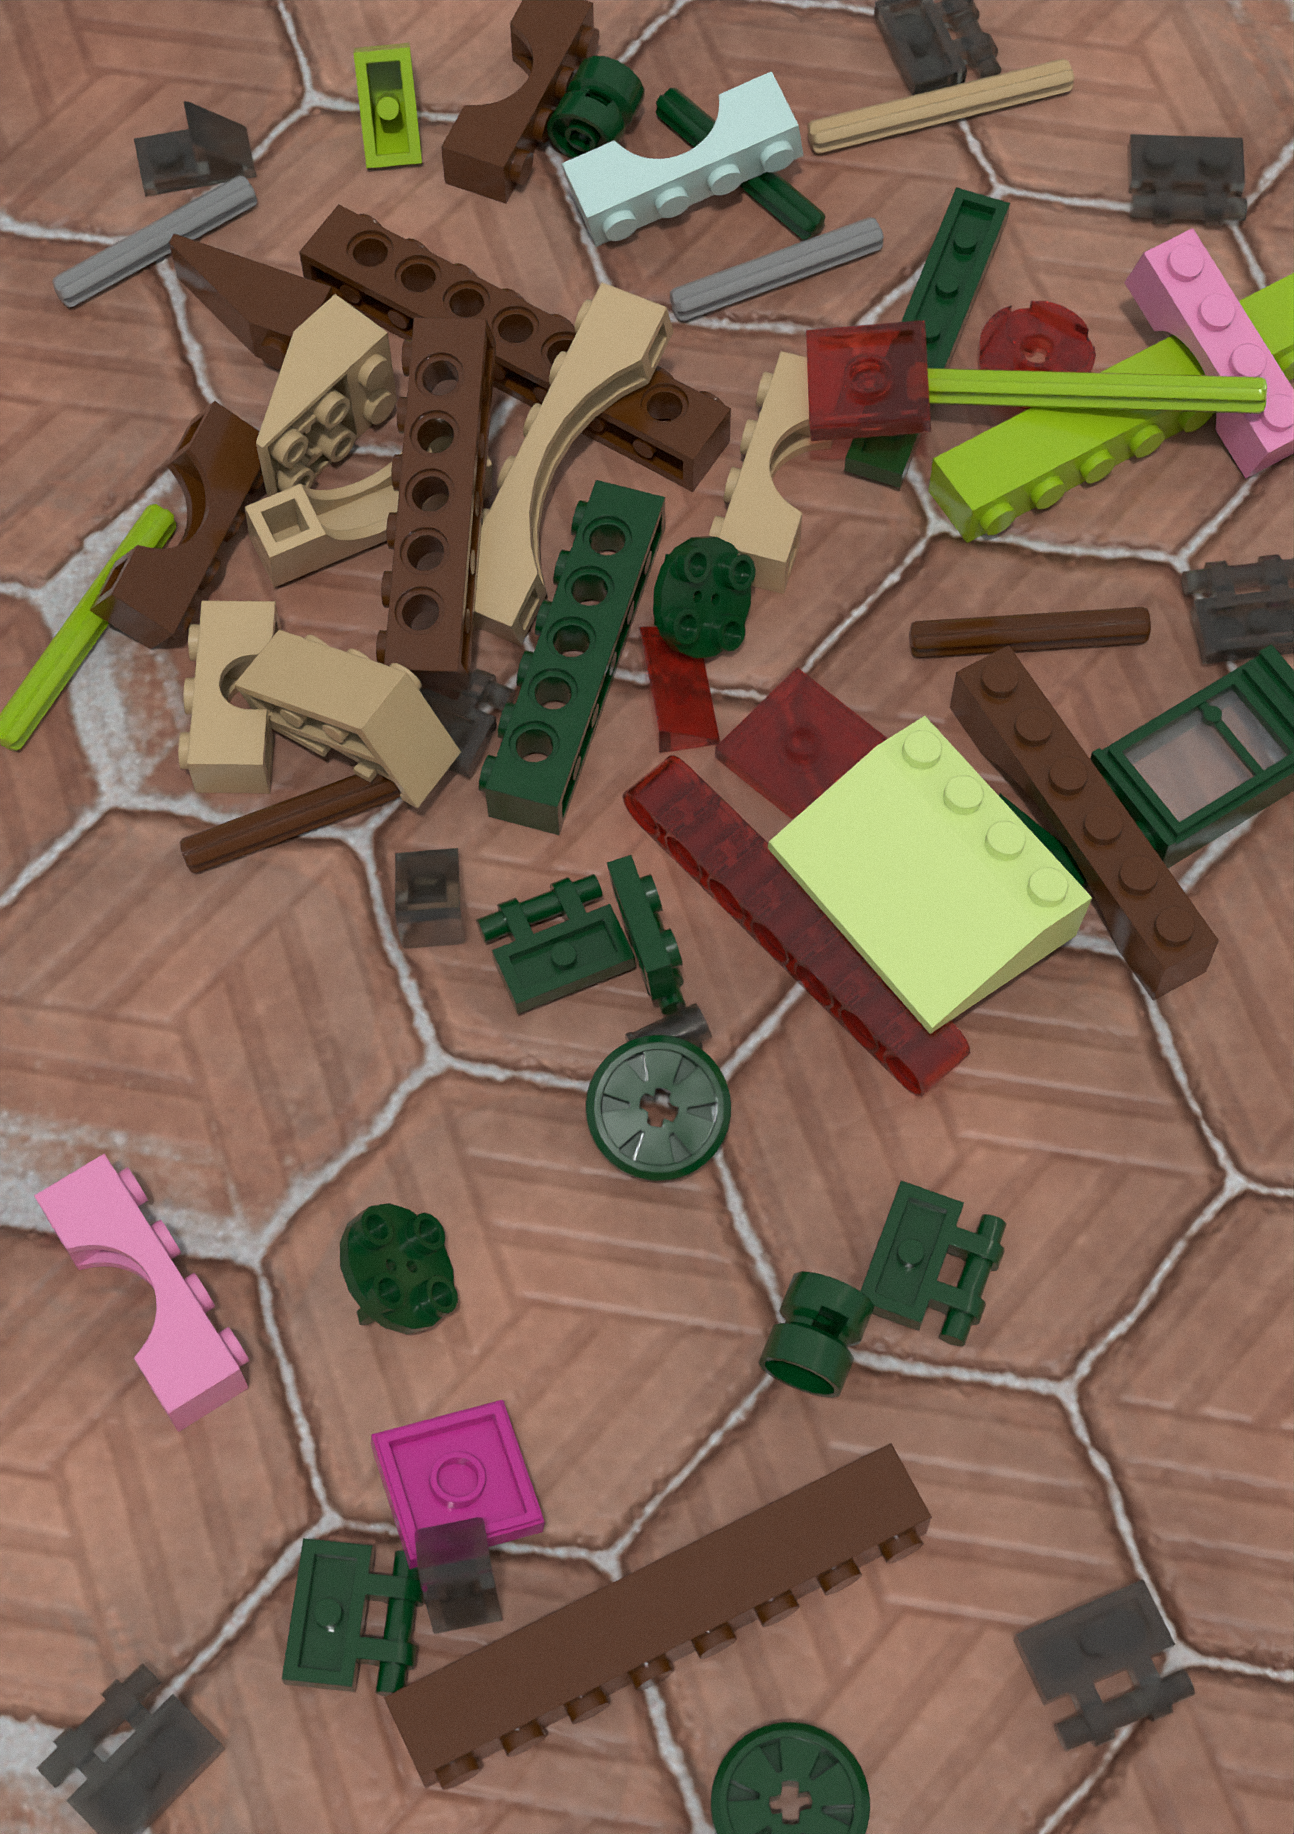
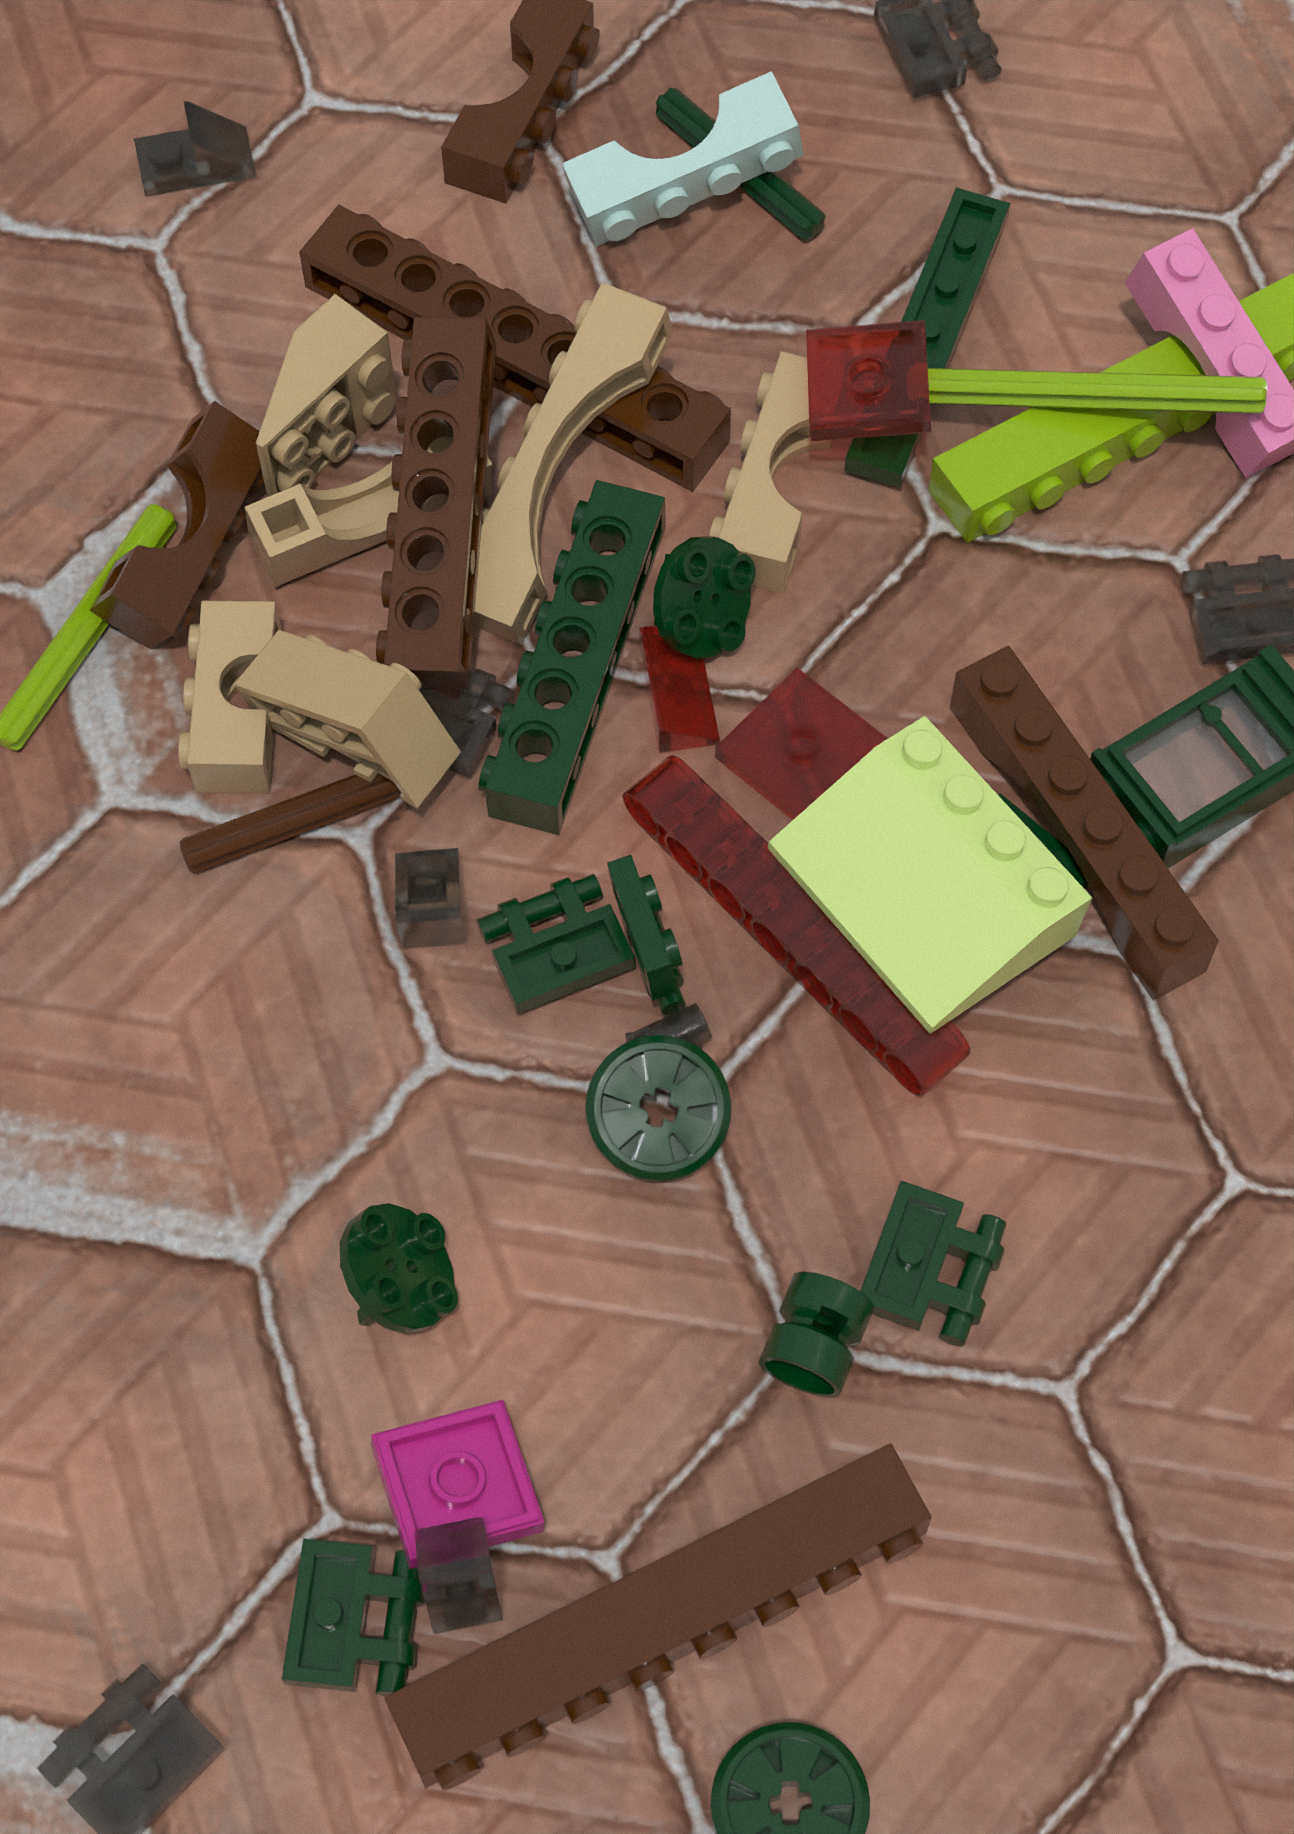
(153, 241): light grey axle -> none
(184, 1355): bright pink arch -> none
(247, 296): reddish brown slope -> none
(387, 105): lime slope -> none
(596, 106): dark green wheel -> none
(776, 269): light grey axle -> none
(940, 106): tan axle -> none
(1030, 631): reddish brown axle -> none
(1040, 326): clear red plate -> none
(1094, 1644): clear smoke plate -> none
(1190, 169): clear smoke plate -> none

